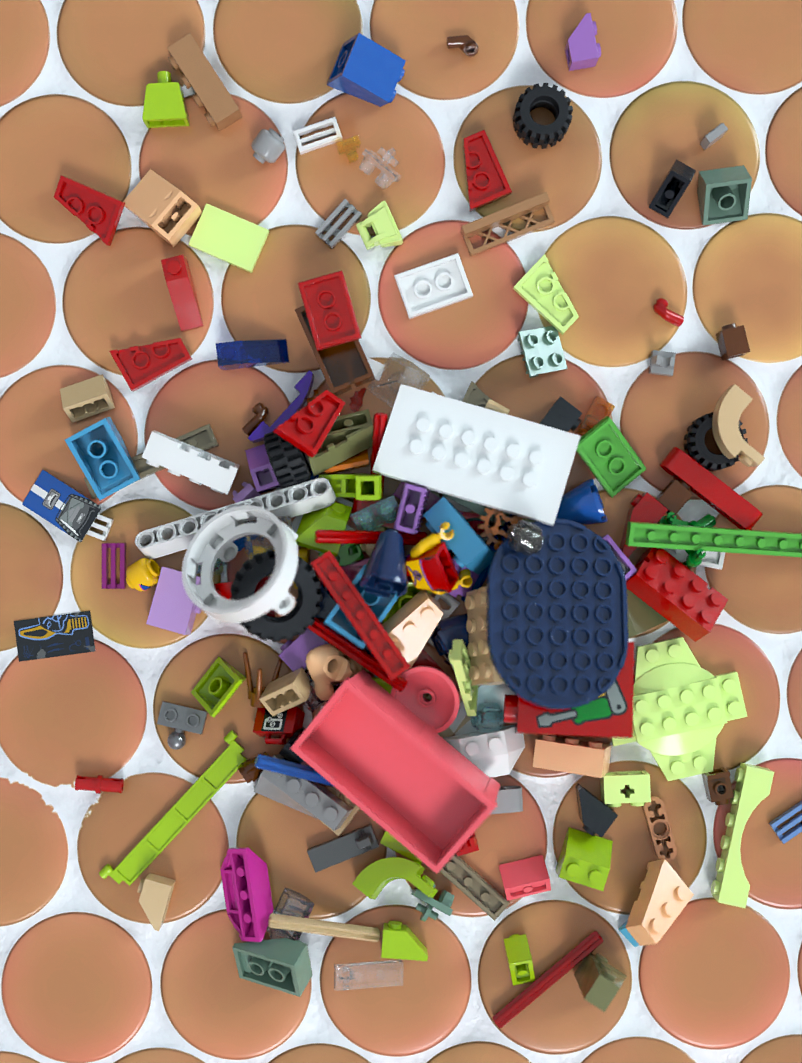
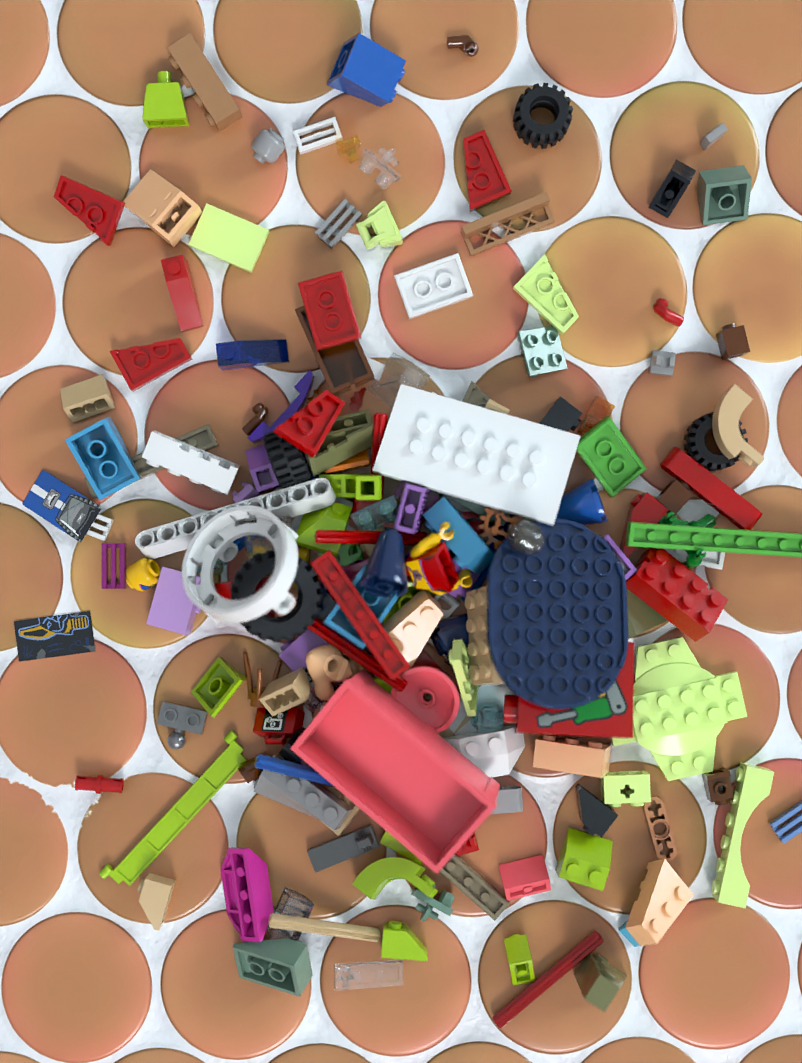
(582, 47): medium lavender slope -> none

